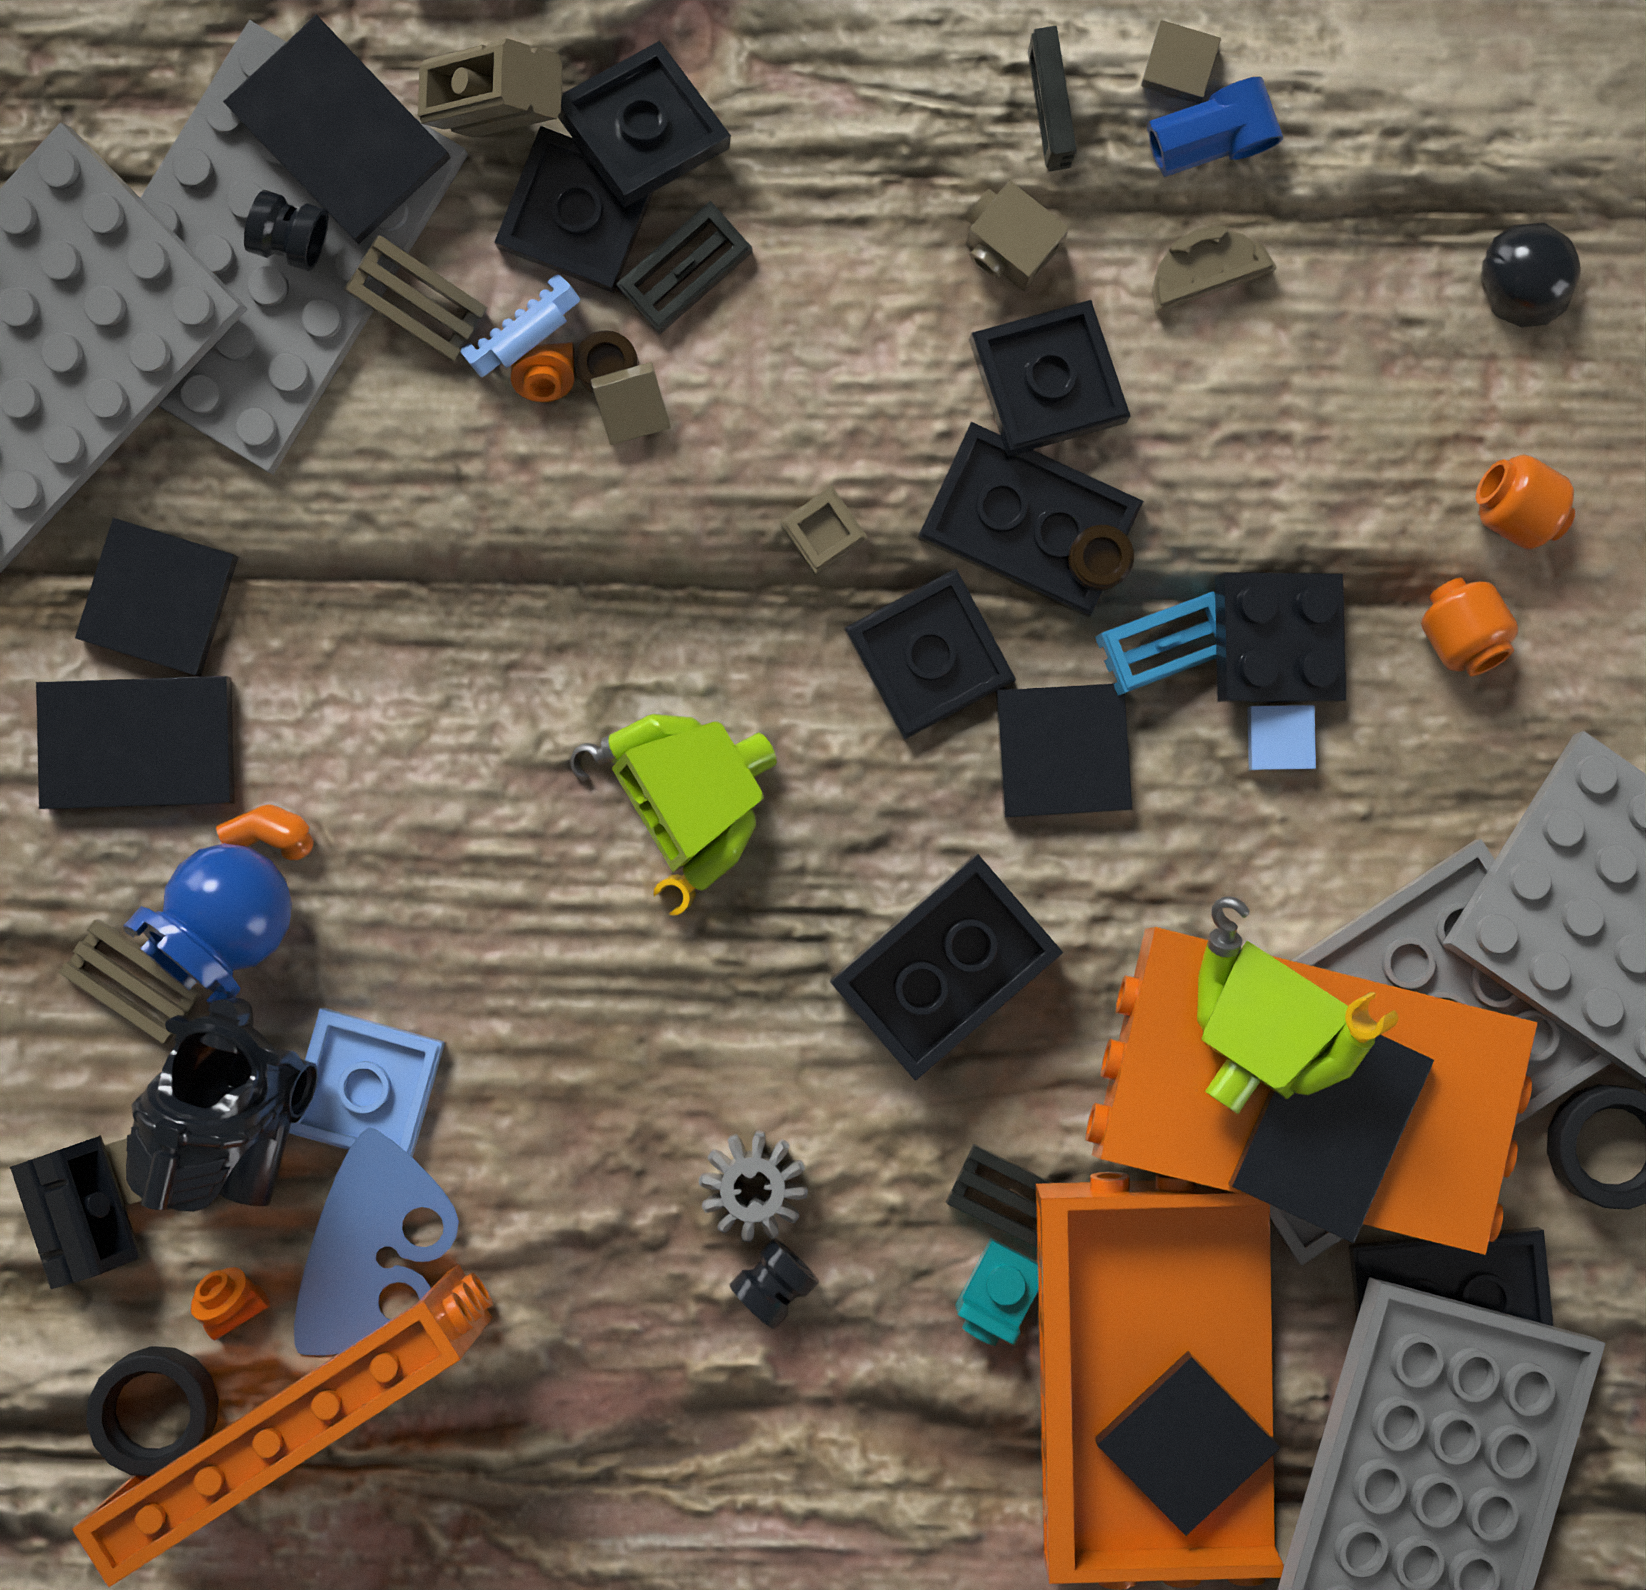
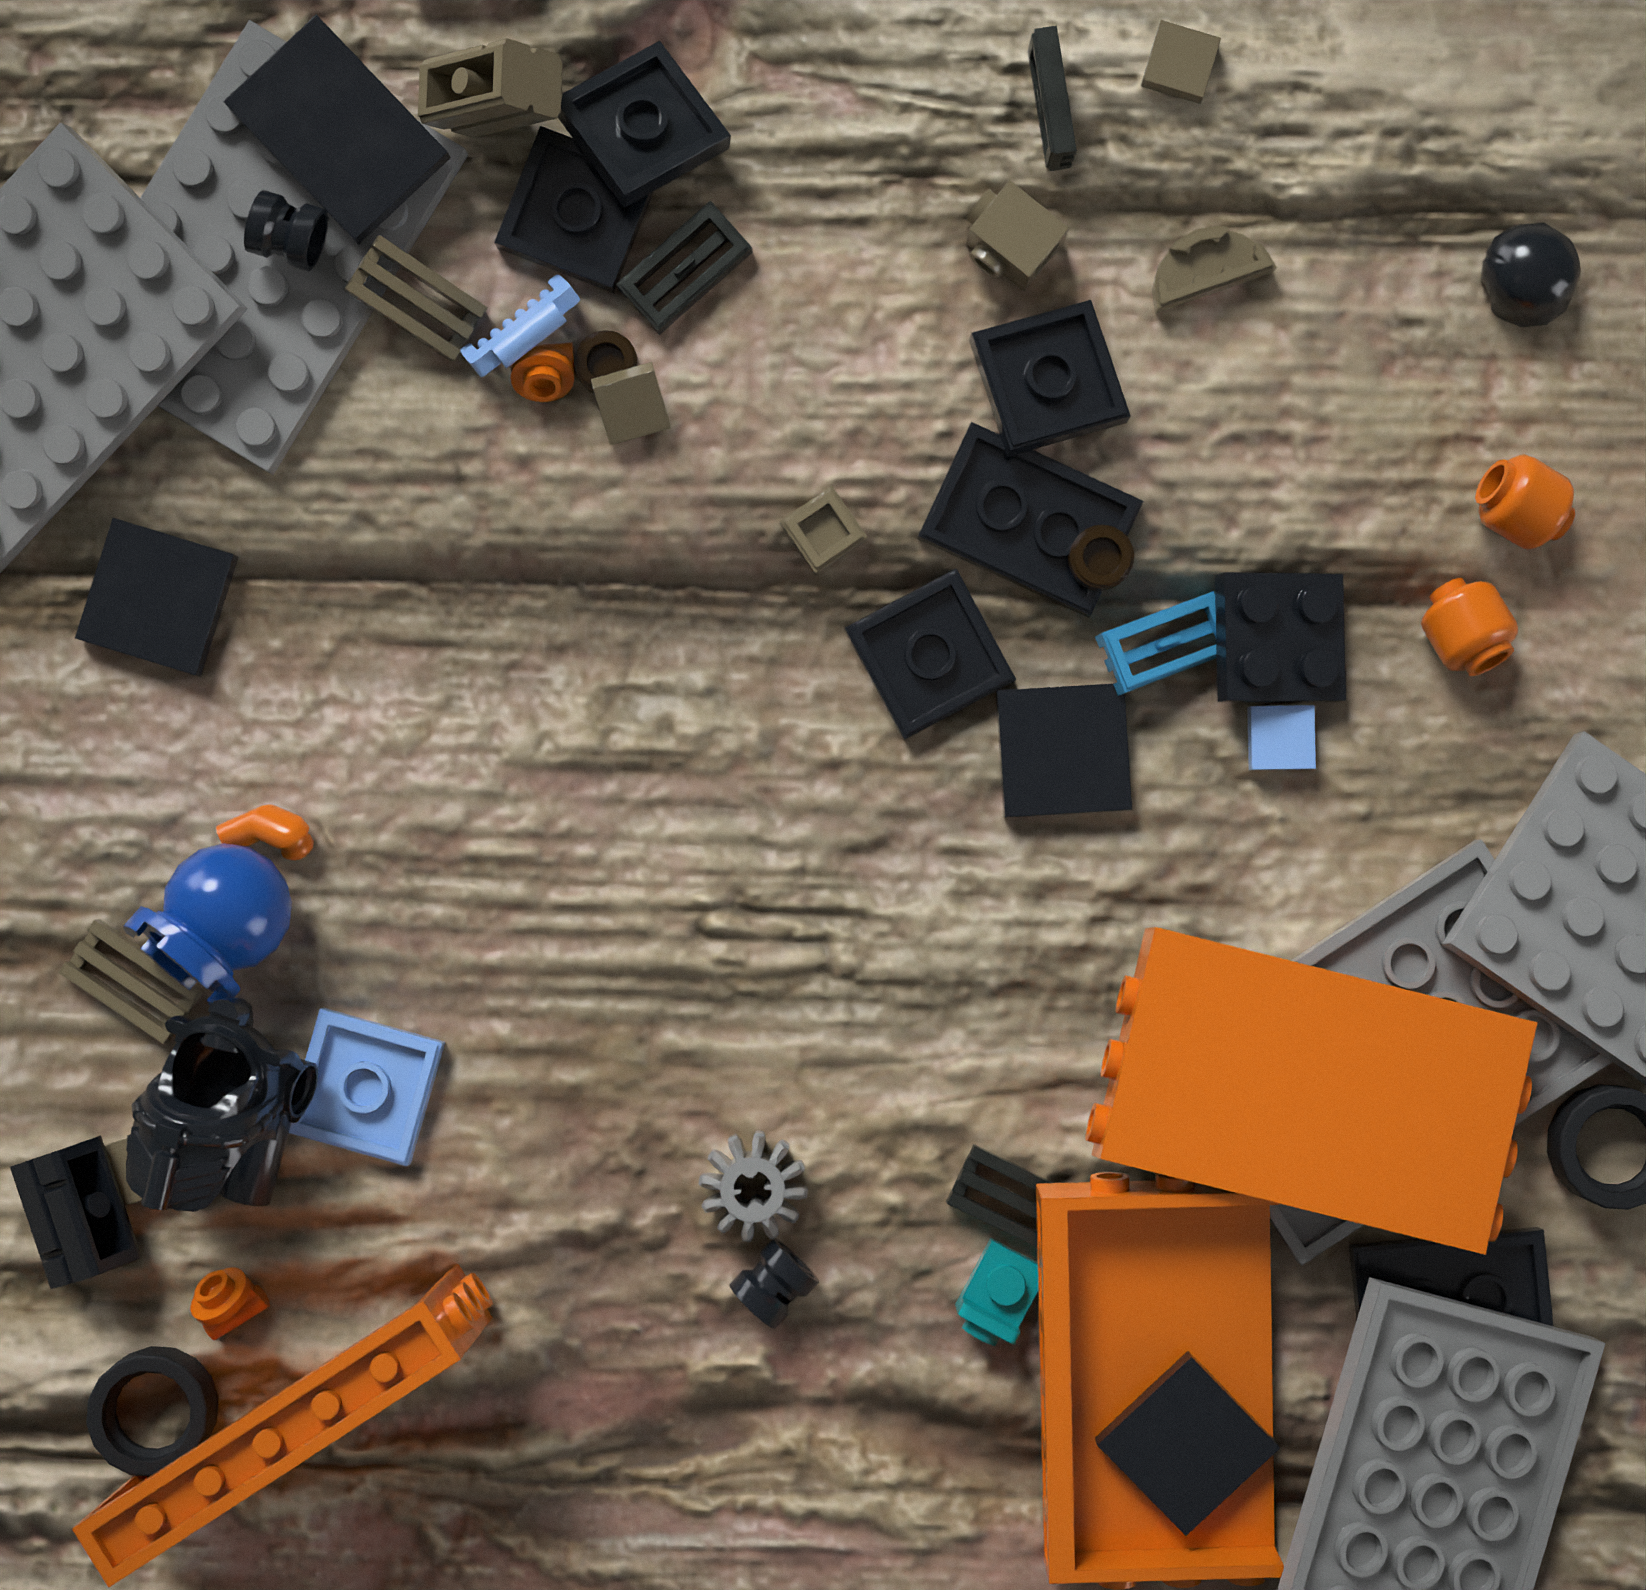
(135, 742): black tile -> none
(360, 1216): medium blue piece -> none
(689, 792): lime torso -> none
(946, 966): black brick -> none
(1232, 123): blue piece -> none
(1274, 1020): lime torso -> none
(1331, 1148): black tile -> none

